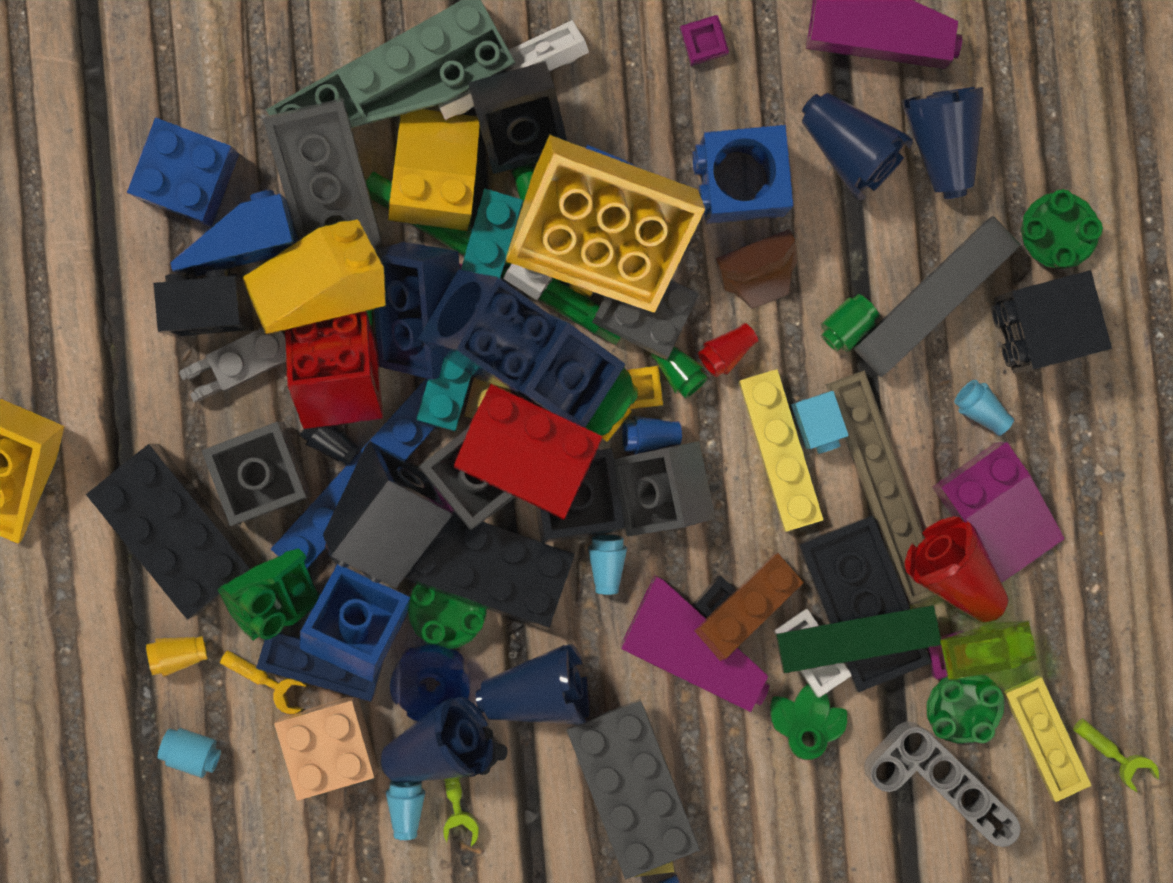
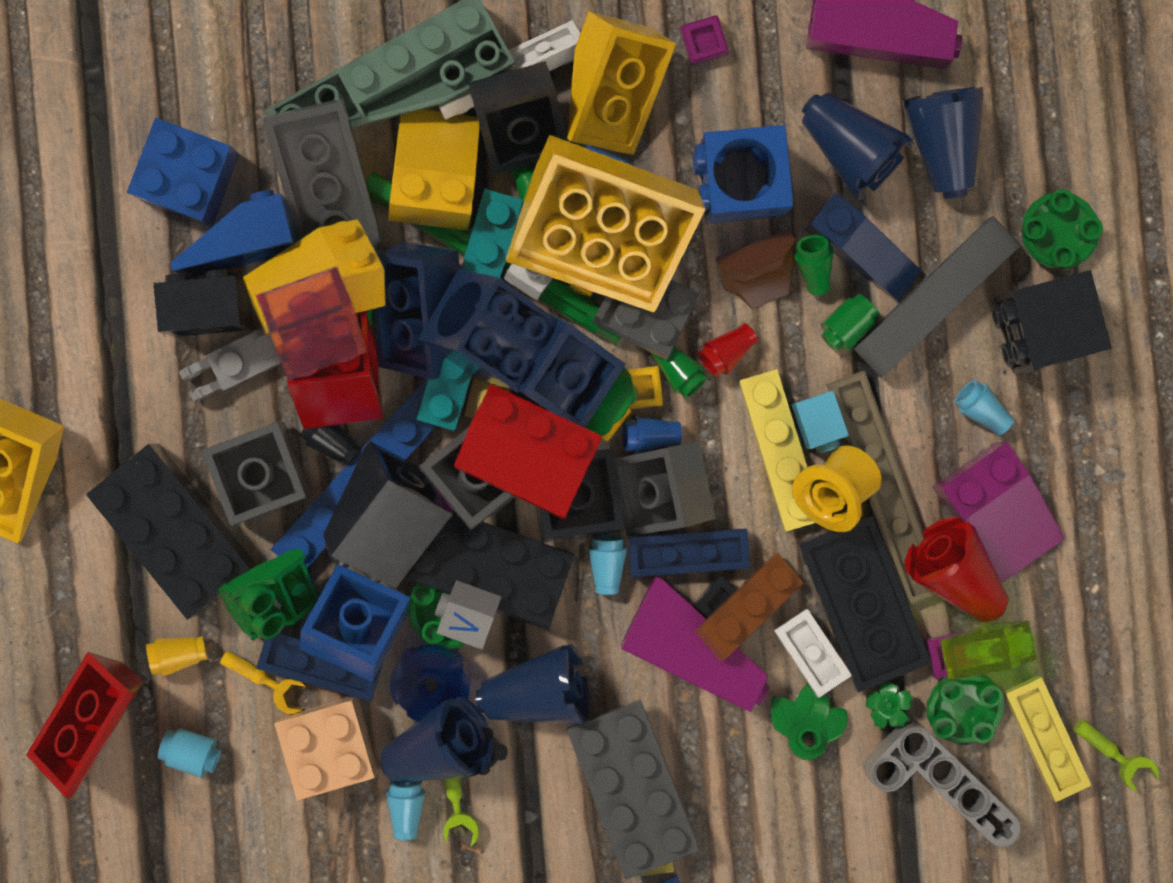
(83, 721): none -> red slope
(312, 323): none -> clear pink brick
(467, 614): none -> light grey brick
(615, 82): none -> yellow slope
(689, 552): none -> dark blue plate
(815, 260): none -> green cone
(835, 491): none -> yellow piece
(858, 639): dark green tile -> none
(864, 247): none -> dark blue slope
(889, 705): none -> green plant

